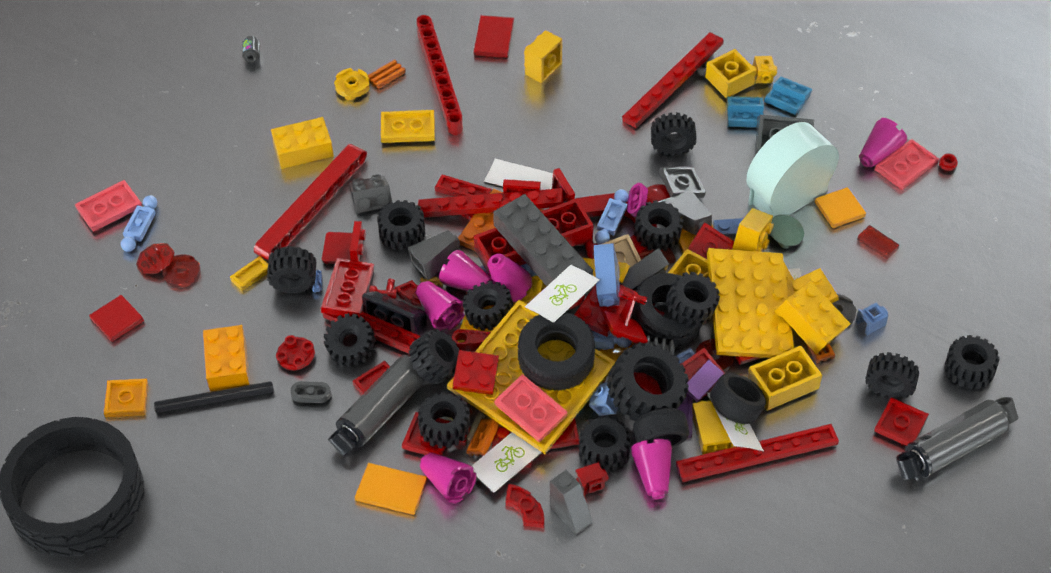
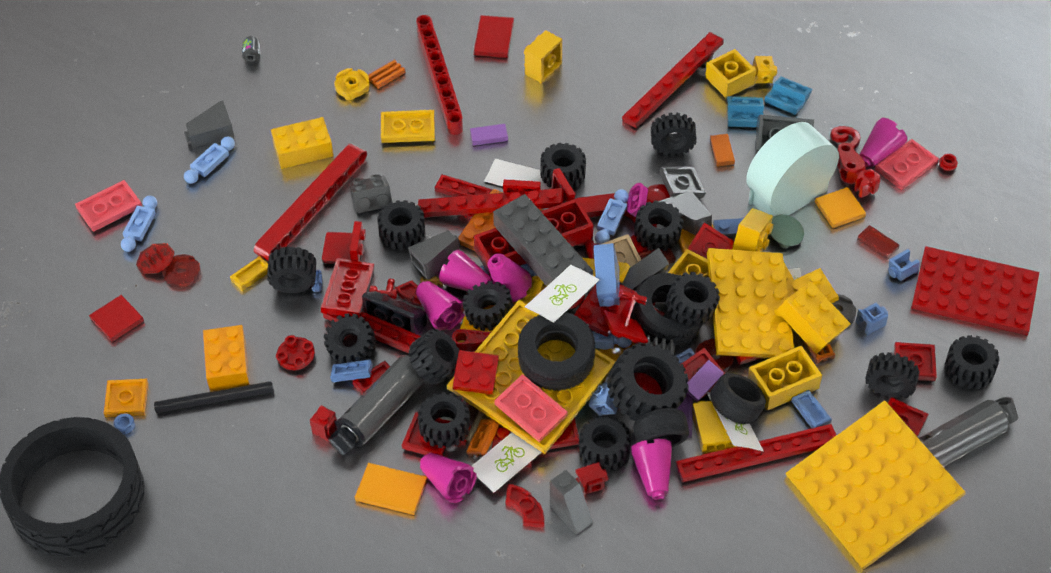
(124, 423): none -> medium blue tile
(209, 126): none -> dark grey slope
(209, 160): none -> light blue plate
(311, 392): dark grey plate -> none
(323, 422): none -> red window
(351, 371): none -> medium blue plate
(489, 134): none -> medium lavender tile
(563, 155): none -> black tyre
(722, 150): none -> orange tile
(811, 409): none -> medium blue plate
(852, 164): none -> red animal
(875, 484): none -> yellow plate
(901, 267): none -> medium blue window
(922, 355): none -> red plate
(976, 290): none -> red plate

